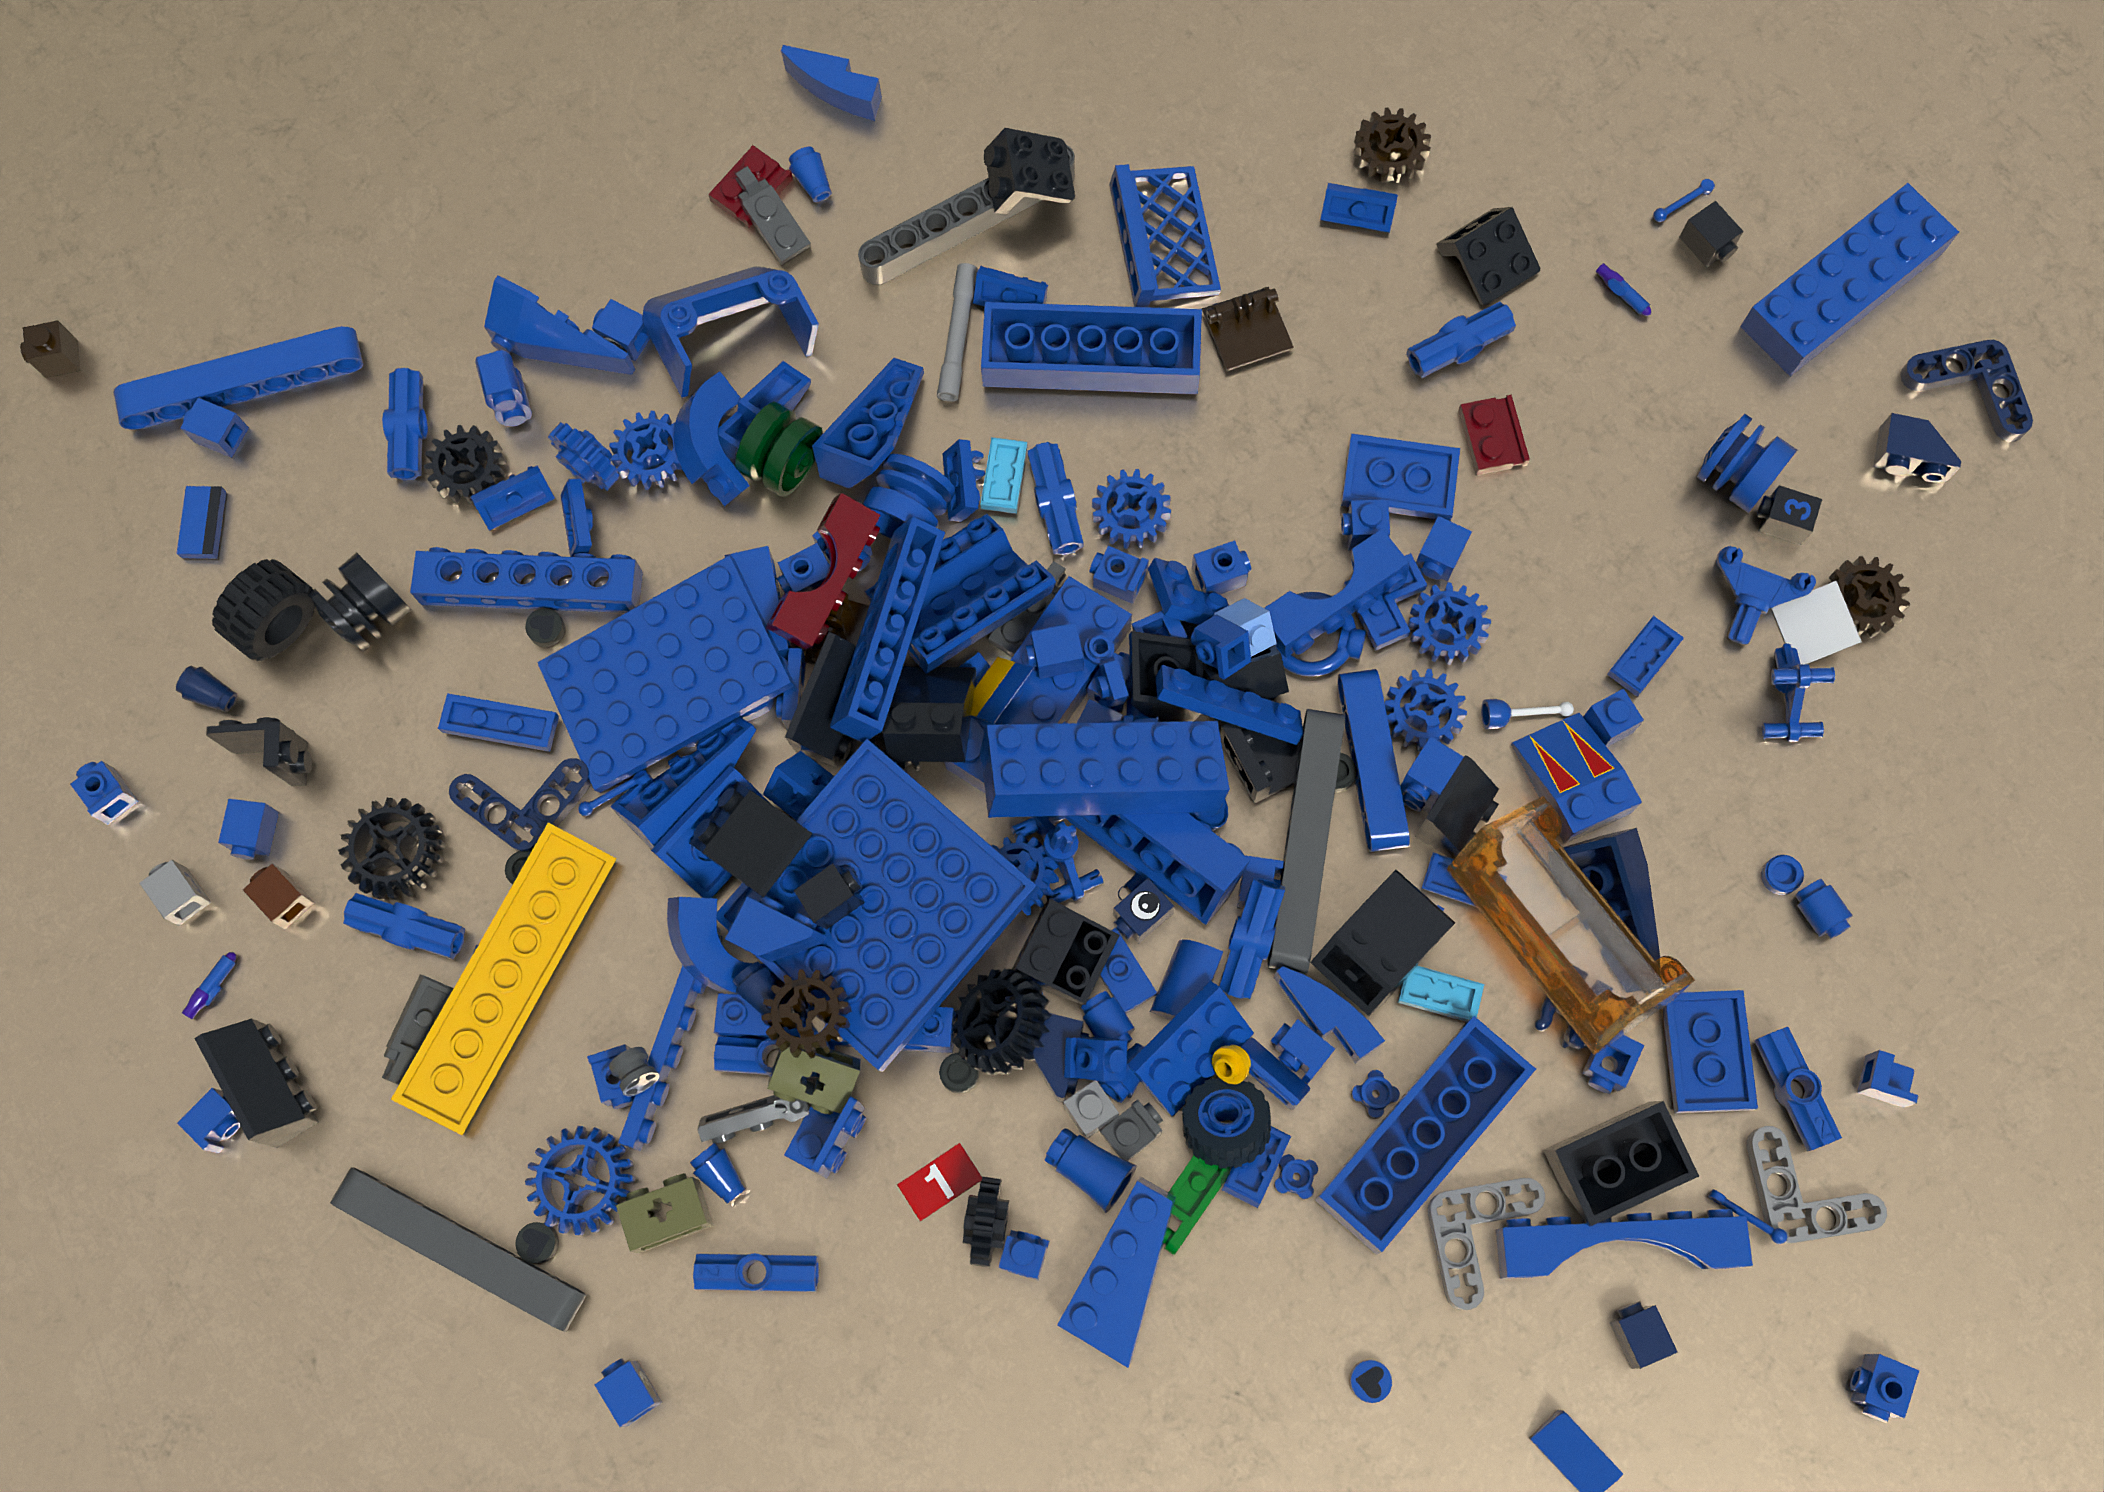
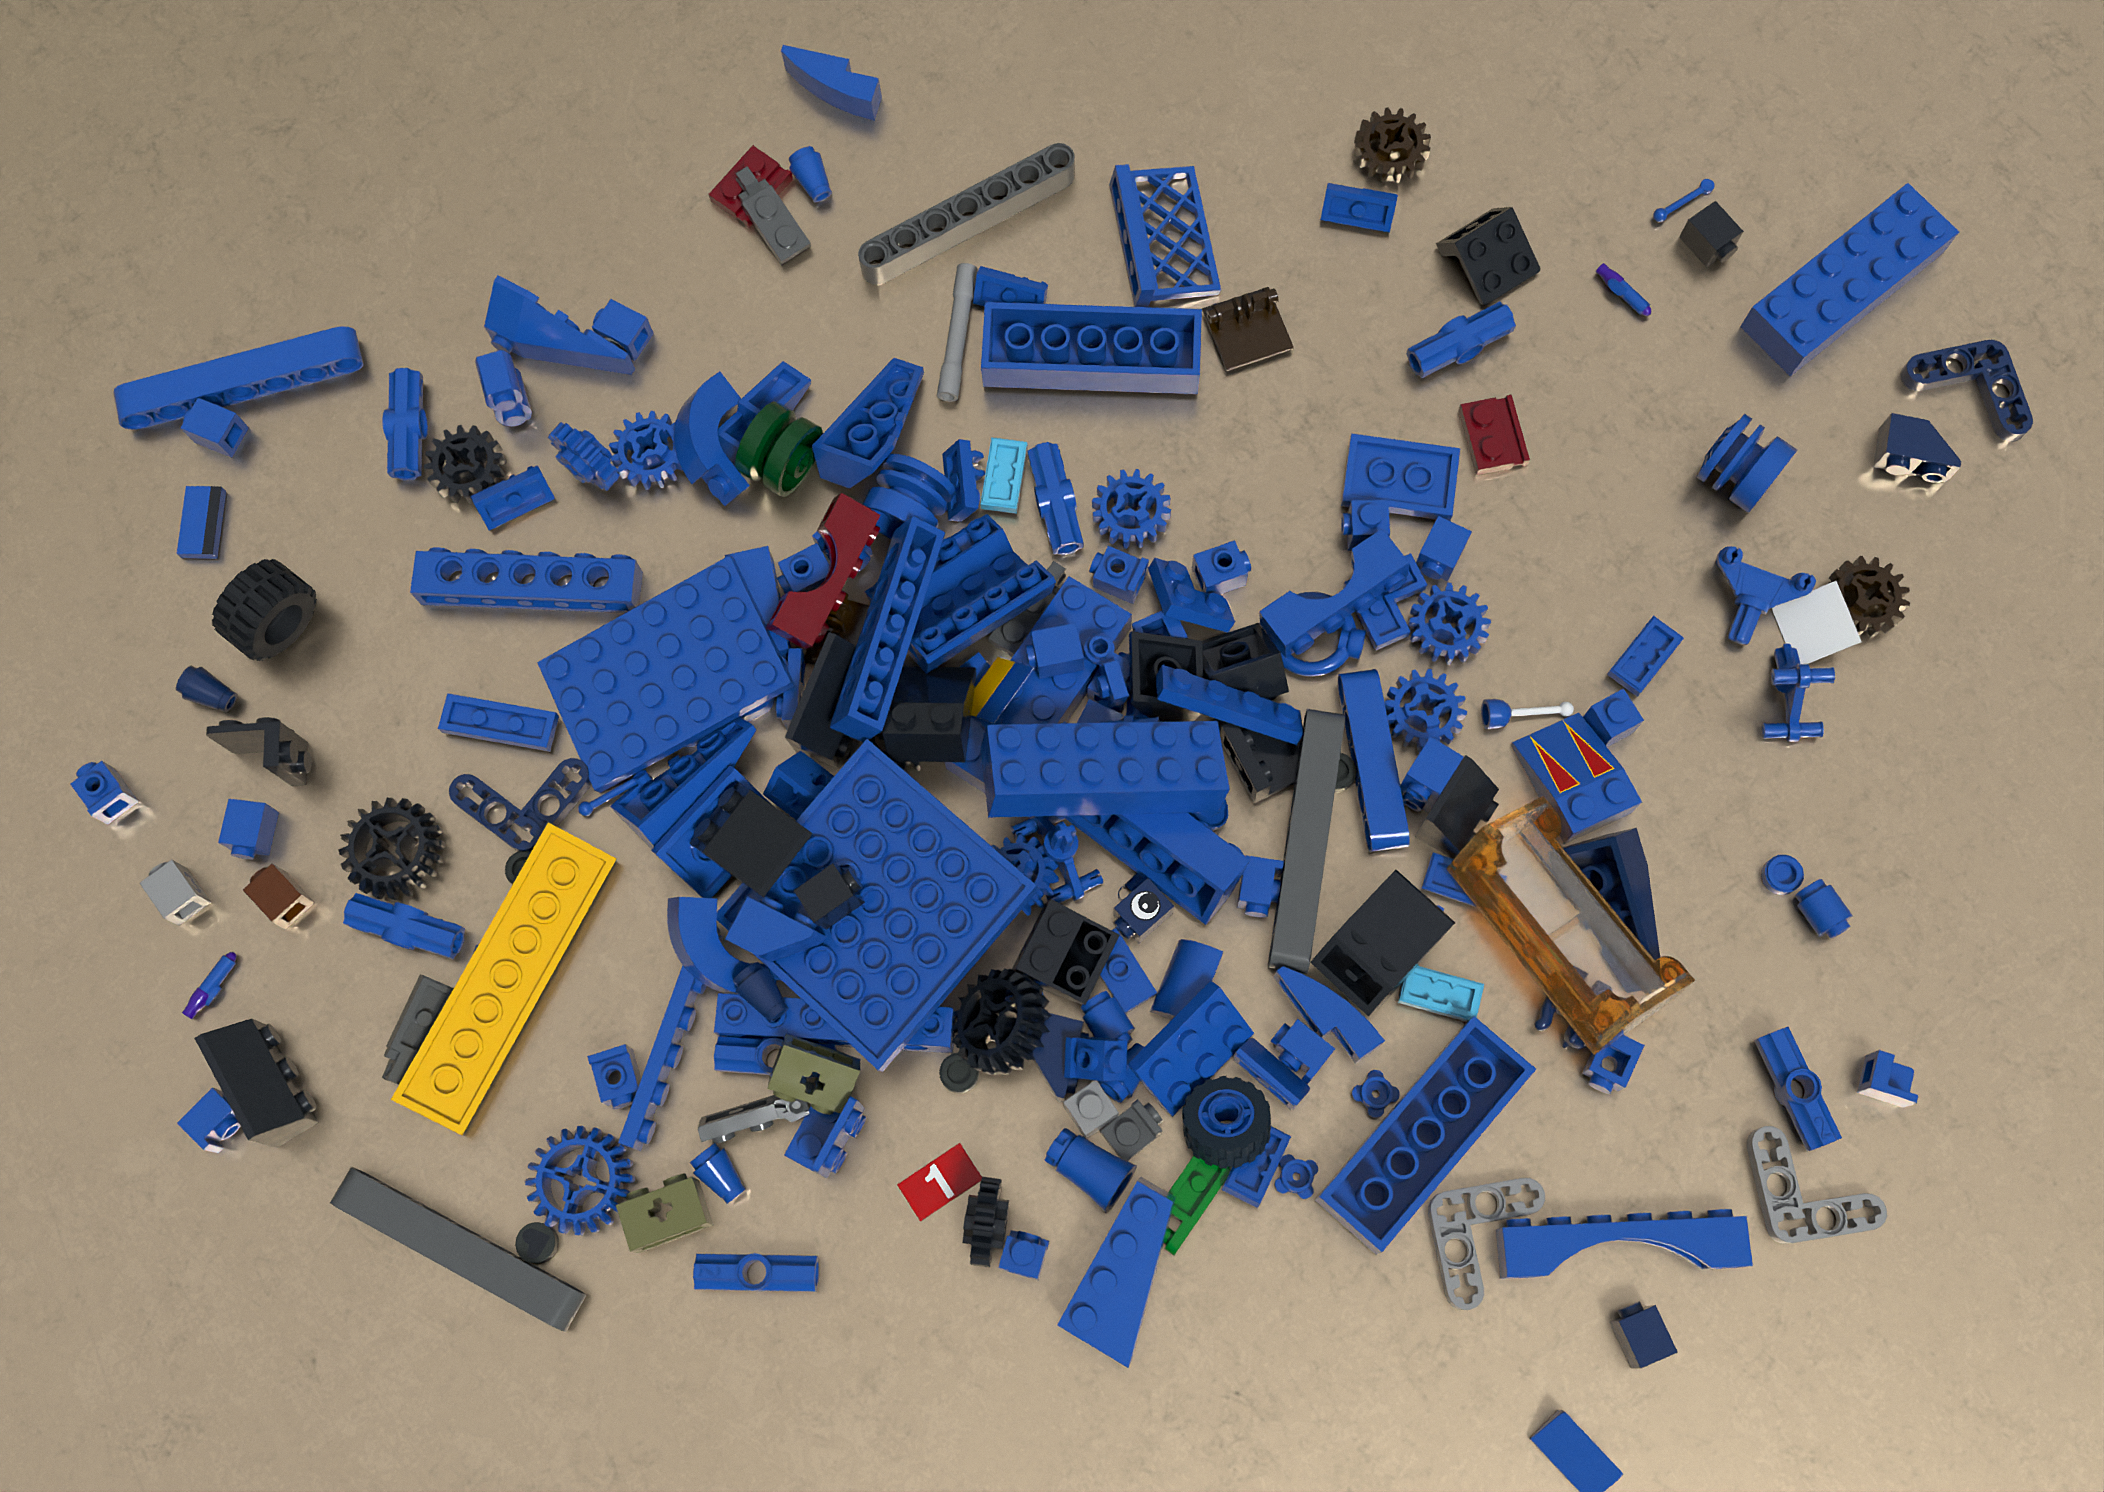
(50, 349): dark brown brick -> none
(359, 602): black wheel -> none
(545, 627): pearl dark grey tile -> none
(576, 517): blue plate -> none
(627, 1392): blue brick -> none
(633, 1071): dark grey wheel -> none
(680, 312): blue windscreen -> none
(789, 1013): dark brown gear -> none
(1027, 166): black bracket -> none
(1222, 645): blue brick -> none
(1231, 1064): yellow plate -> none
(1251, 937): blue piece -> none
(1255, 620): light blue brick -> none
(1370, 1381): blue tile -> none
(1621, 1162): black slope -> none
(1709, 1052): blue plate -> none
(1777, 1235): blue hinge -> none
(1789, 514): black brick -> none
(1883, 1387): blue brick -> none

